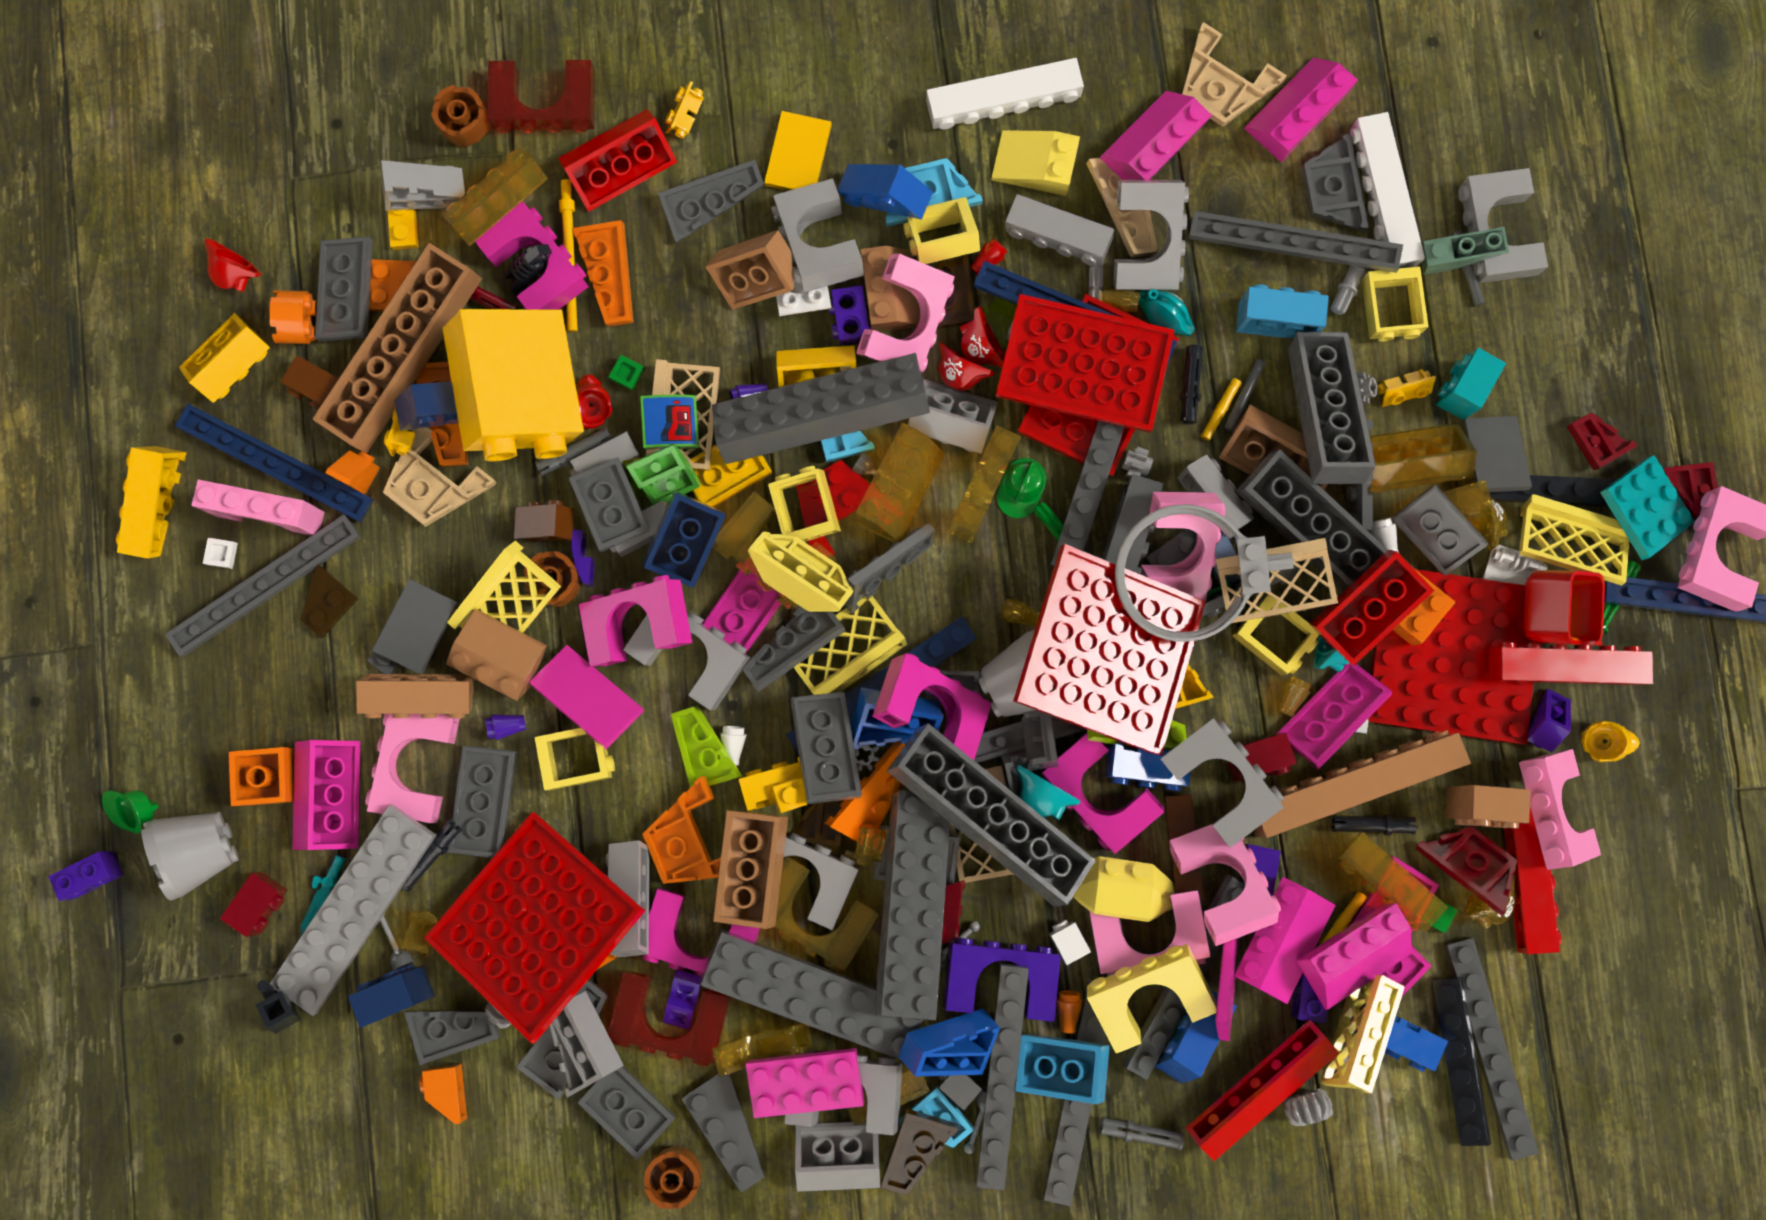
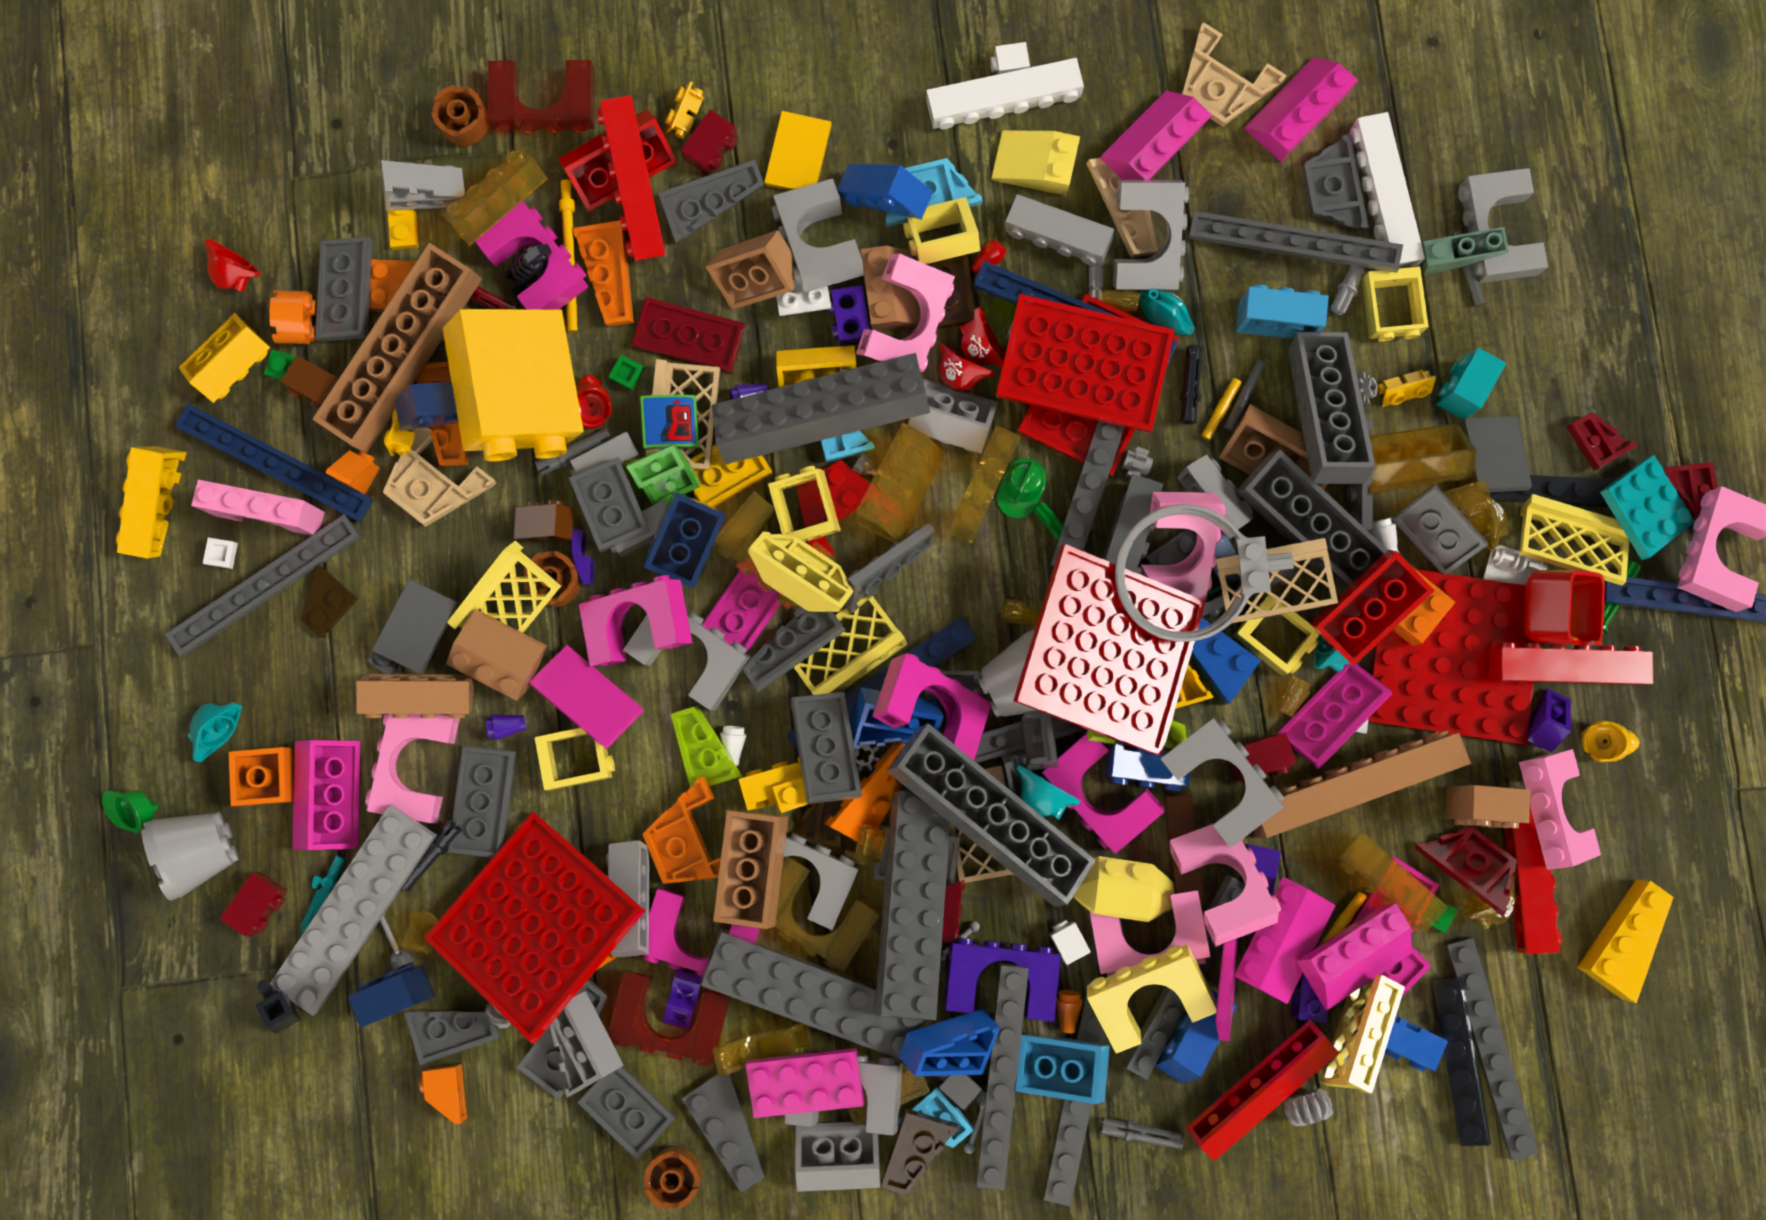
(85, 875): dark purple brick -> none
(212, 728): none -> teal hat
(278, 364): none -> green plate
(632, 178): none -> red brick
(688, 335): none -> dark red tile
(709, 143): none -> dark red brick
(1010, 58): none -> white brick
(1223, 663): none -> blue wedge
(1385, 824): black pin -> none
(1628, 941): none -> yellow wedge

